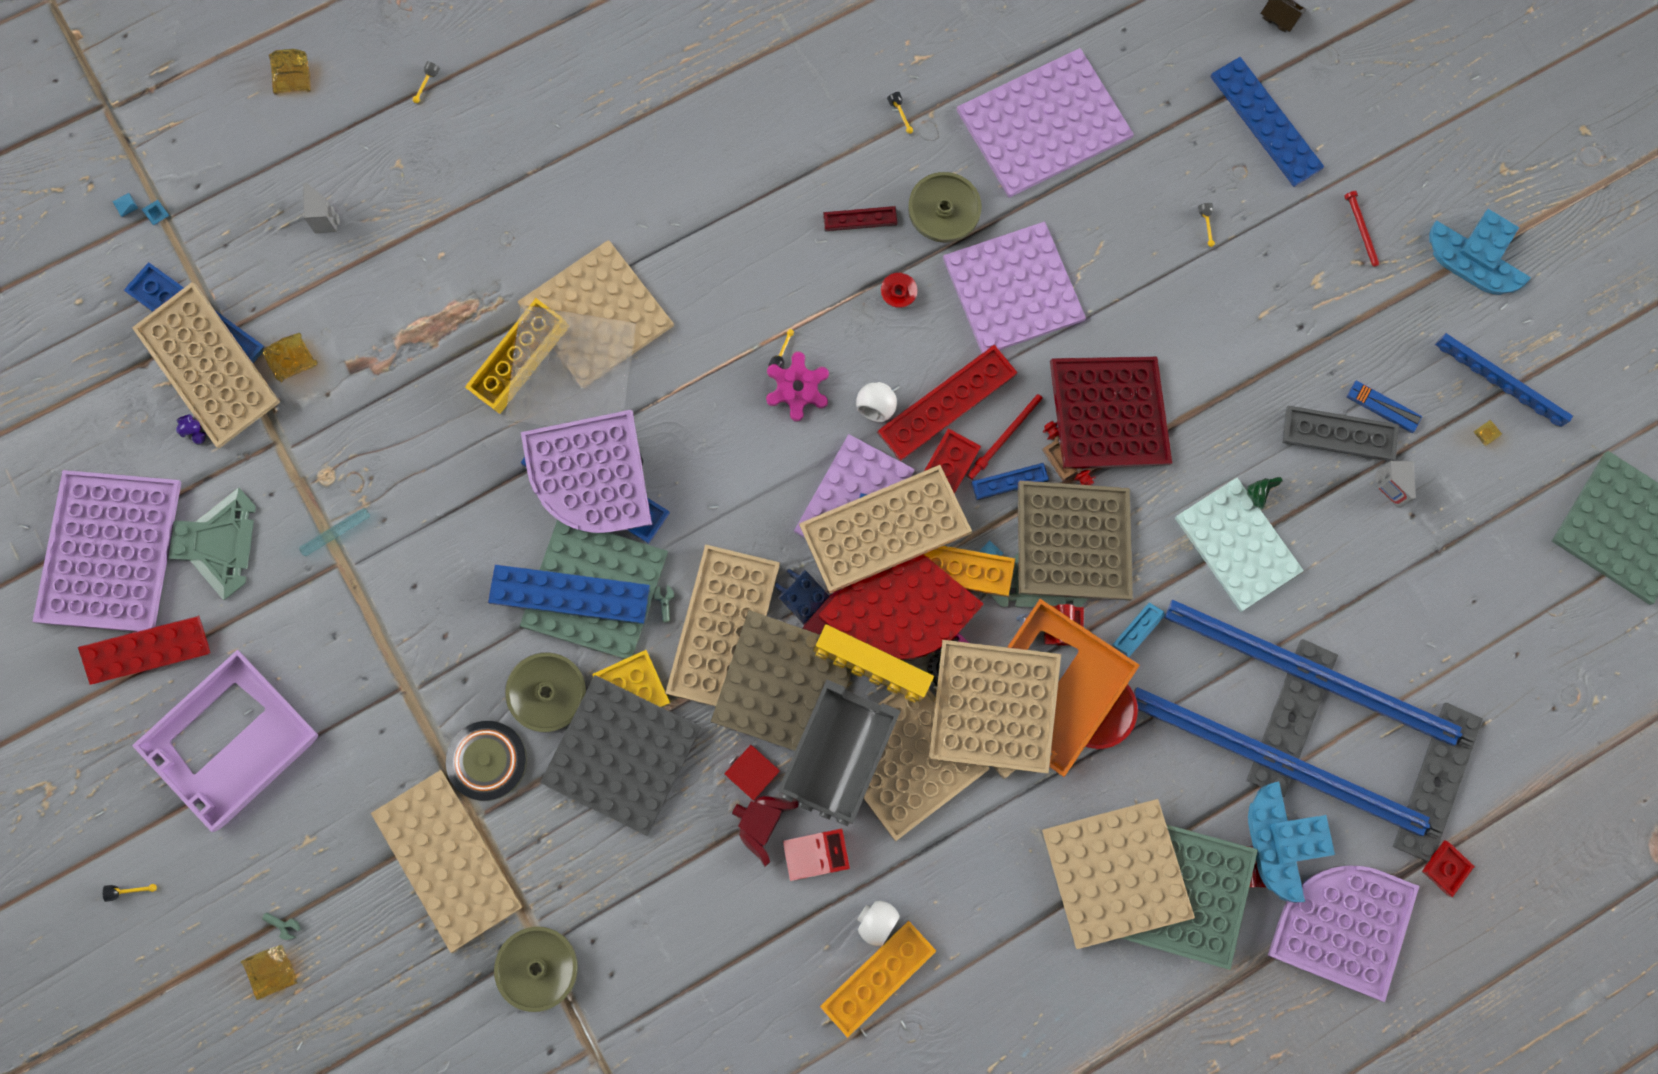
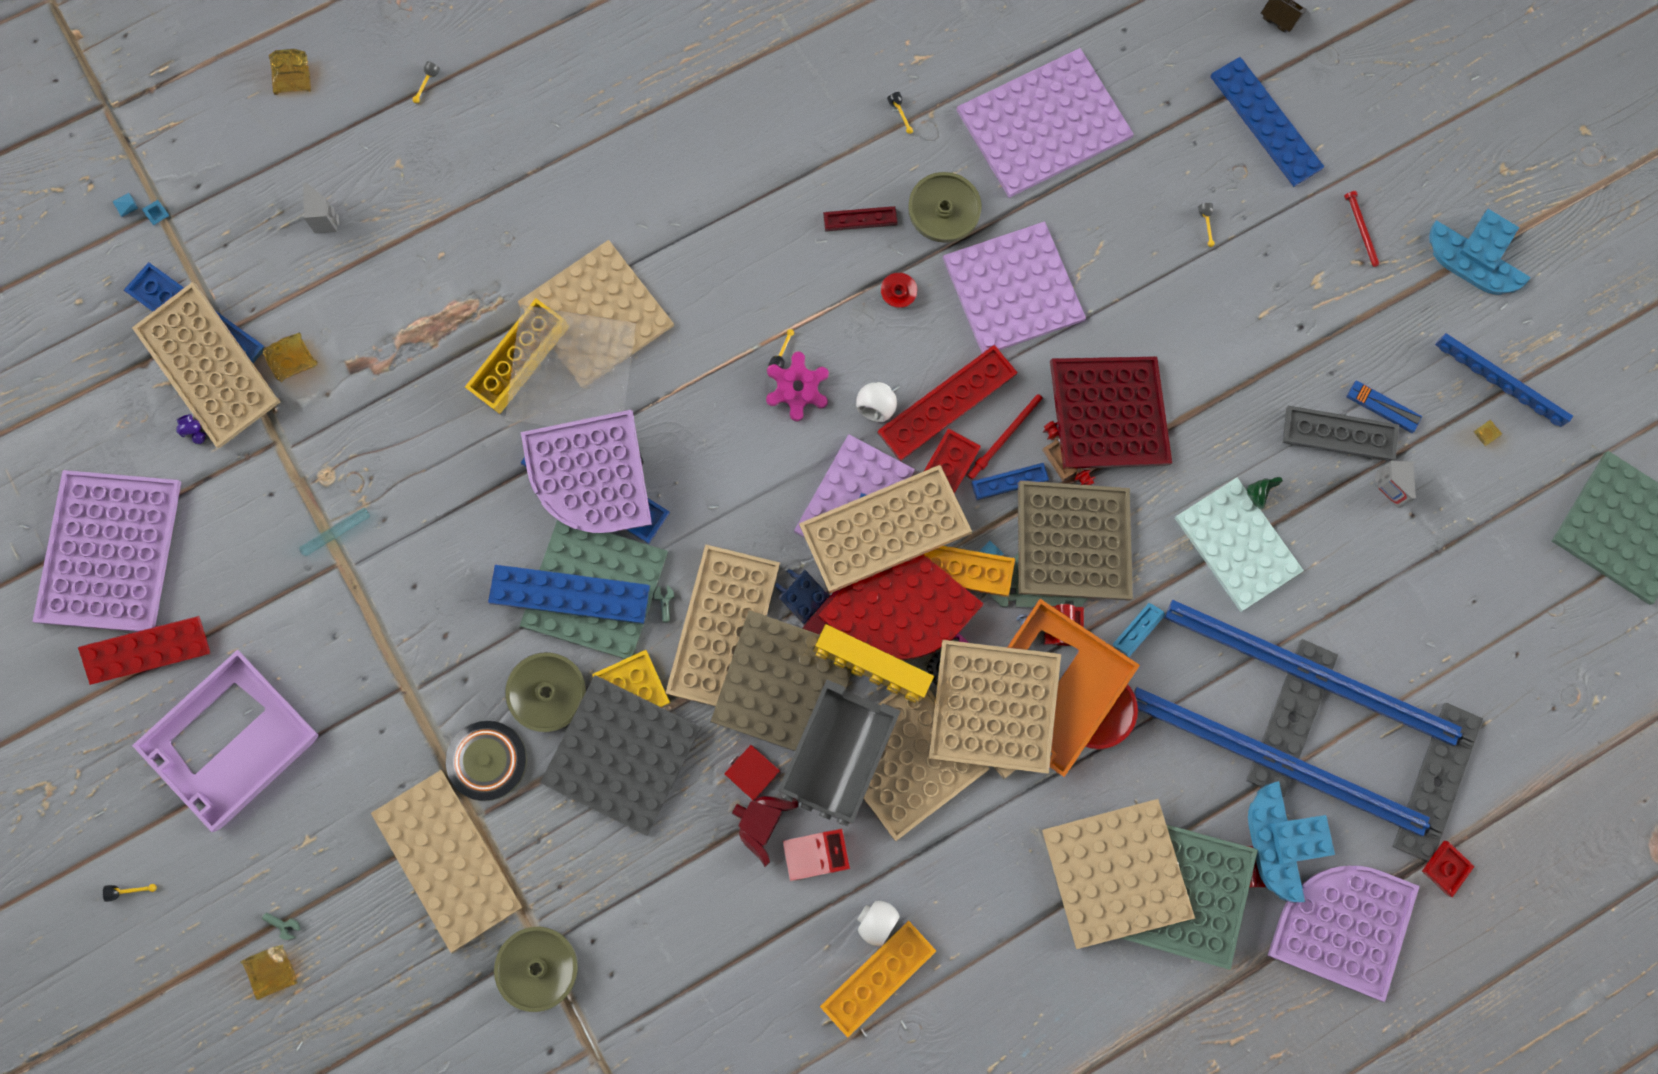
(217, 542): sand green plate -> none

